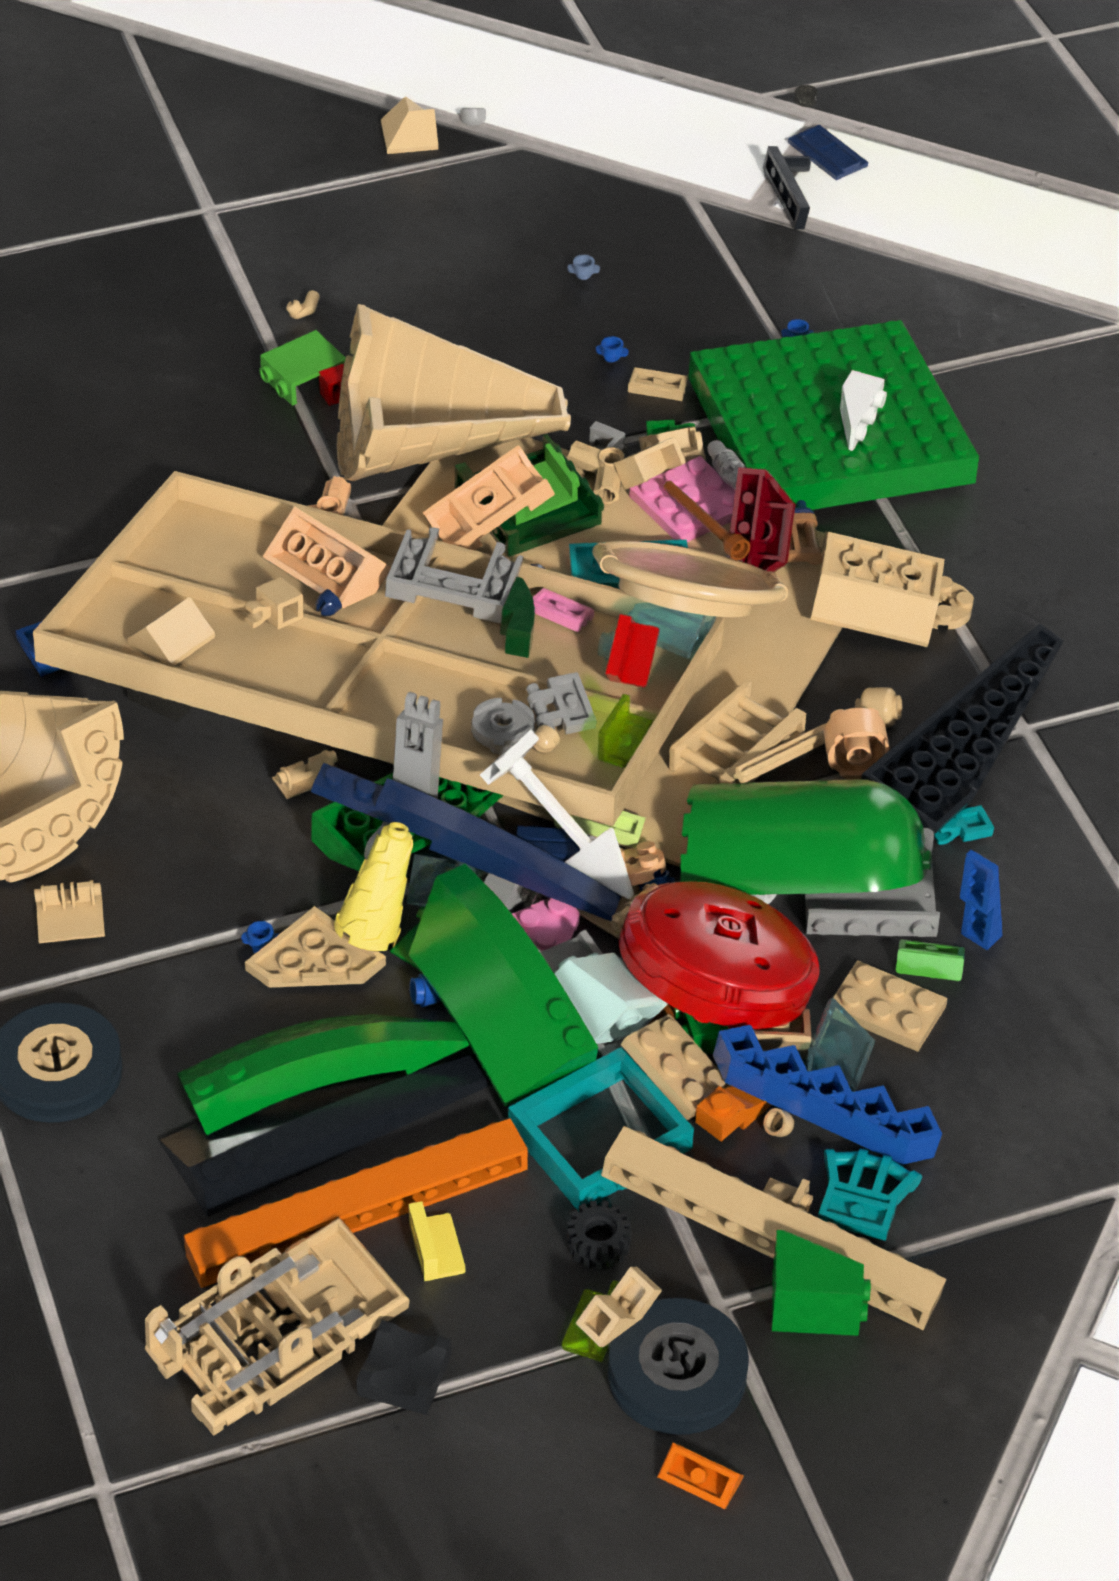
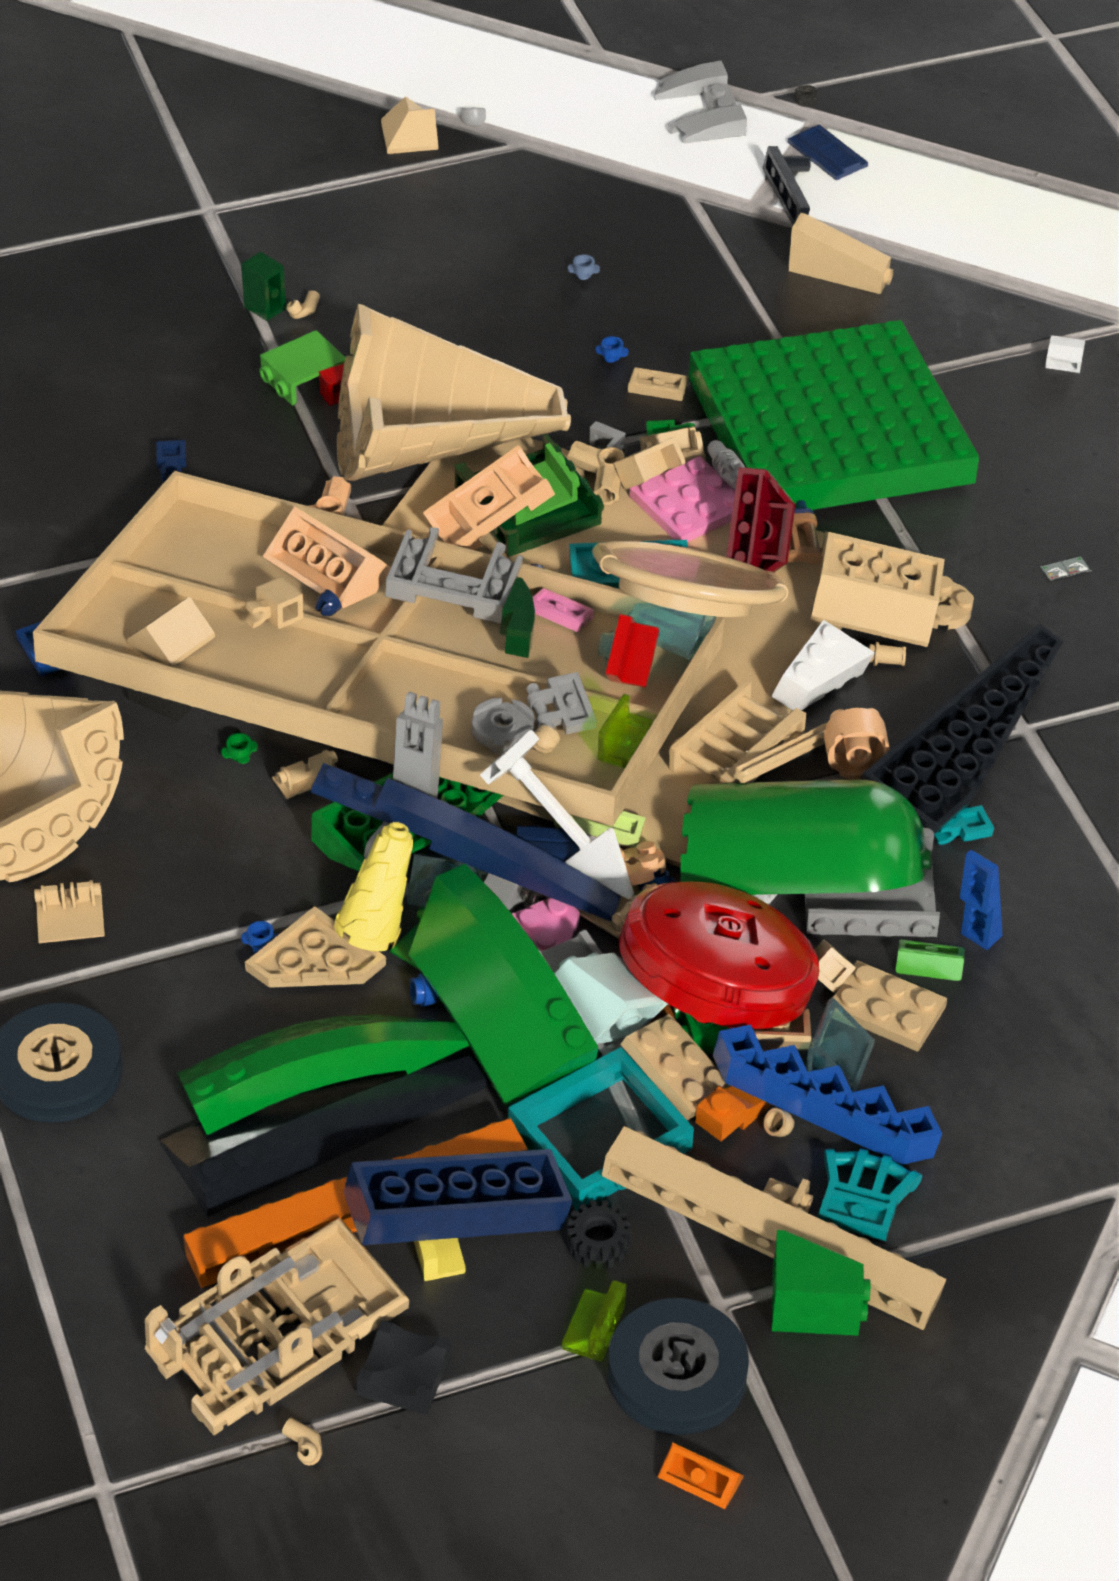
(170, 457): none -> dark blue plate
(239, 748): none -> green plate
(263, 286): none -> dark green brick
(308, 1441): none -> tan arm
(456, 1196): none -> dark blue brick
(615, 1313): tan slope -> none
(724, 116): none -> light grey wedge
(734, 544): dark orange piece -> none
(796, 328): blue plate -> none
(821, 666): none -> white wedge
(833, 966): none -> tan panel
(836, 257): none -> tan slope
(859, 404): white slope -> none
(884, 701): tan head -> none
(887, 654): none -> tan pin
(1065, 354): none -> white piece
(1065, 568): none -> light grey sticker

